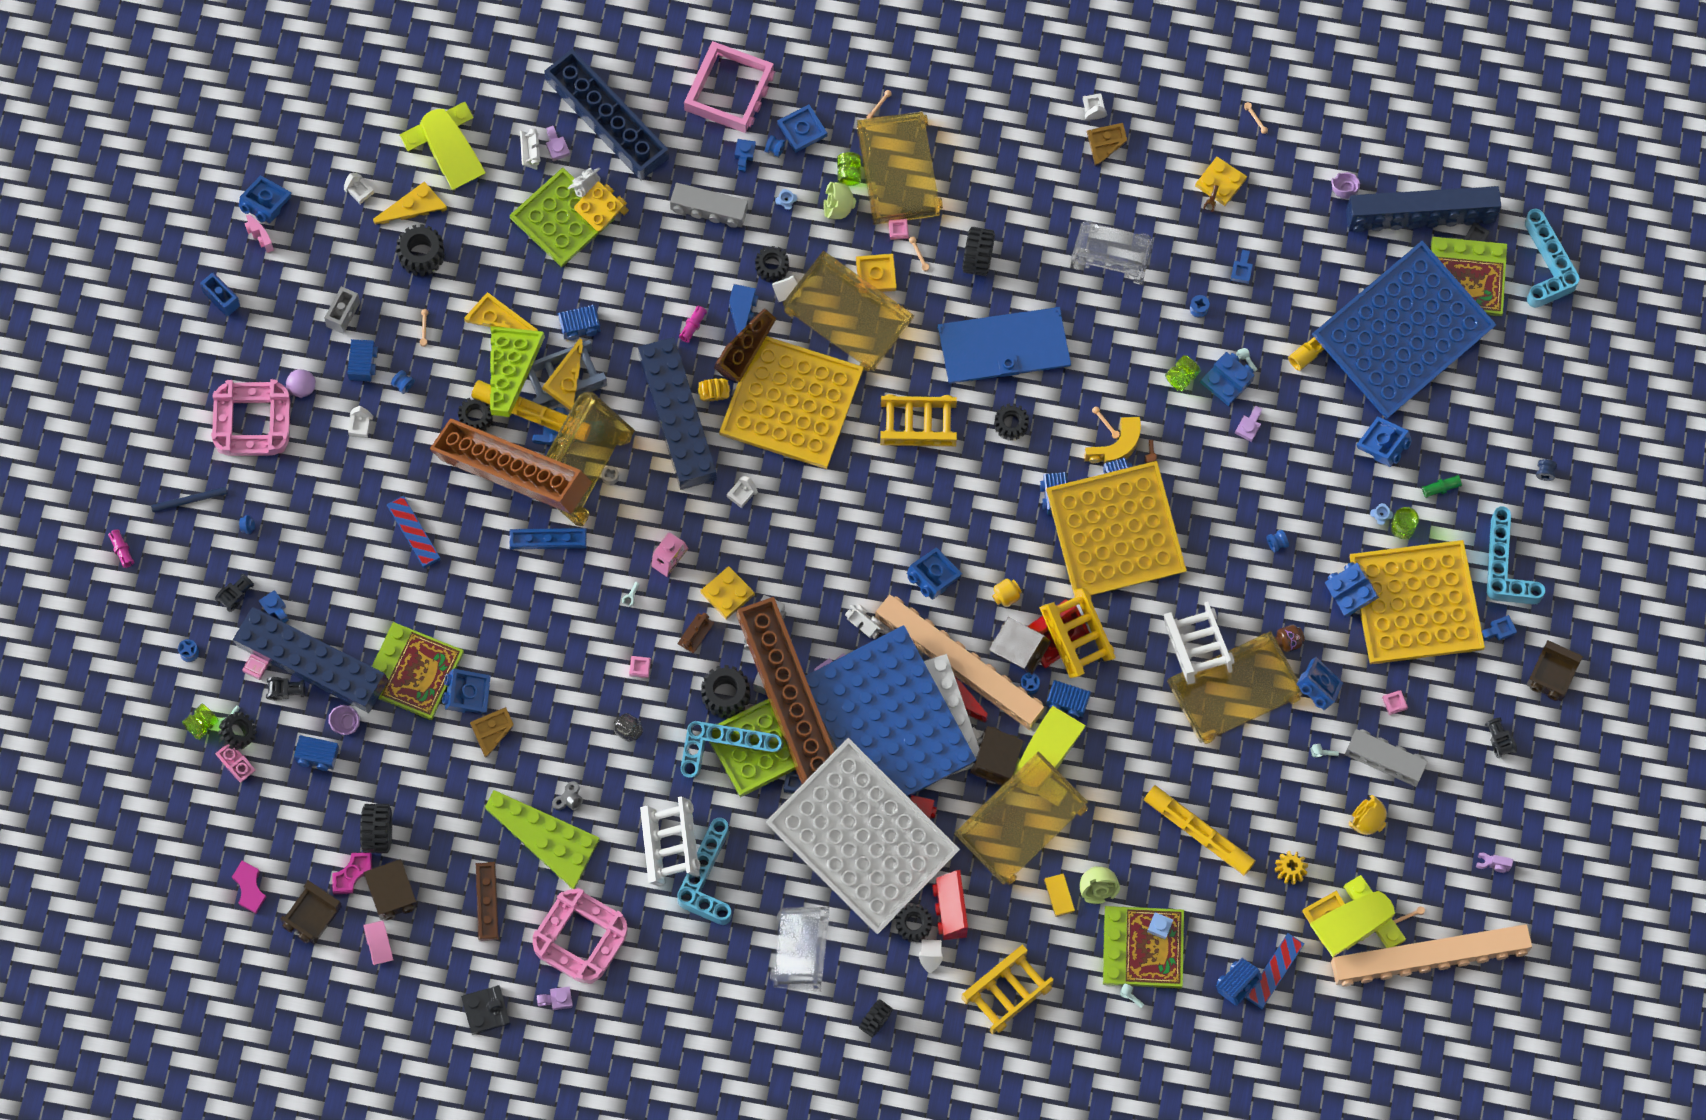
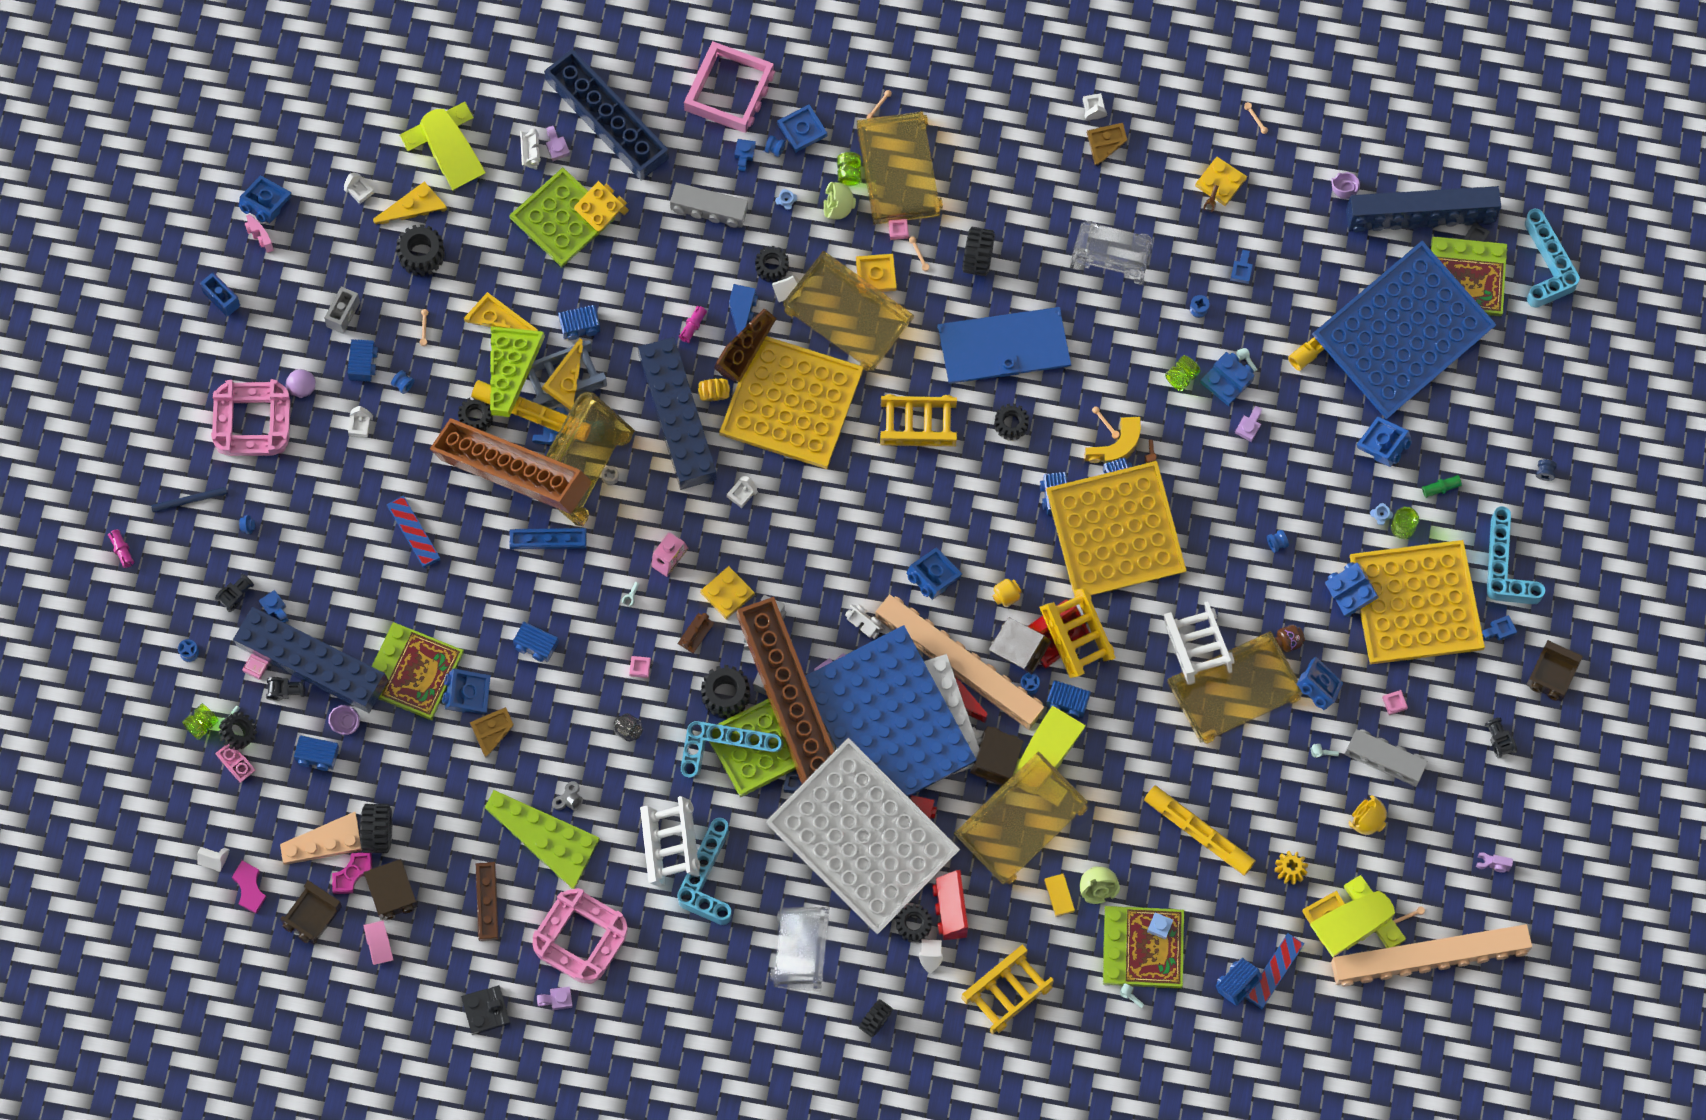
(212, 859): none -> white tile
(325, 841): none -> light nougat wing
(535, 642): none -> blue brick
(584, 183): white hinge -> none

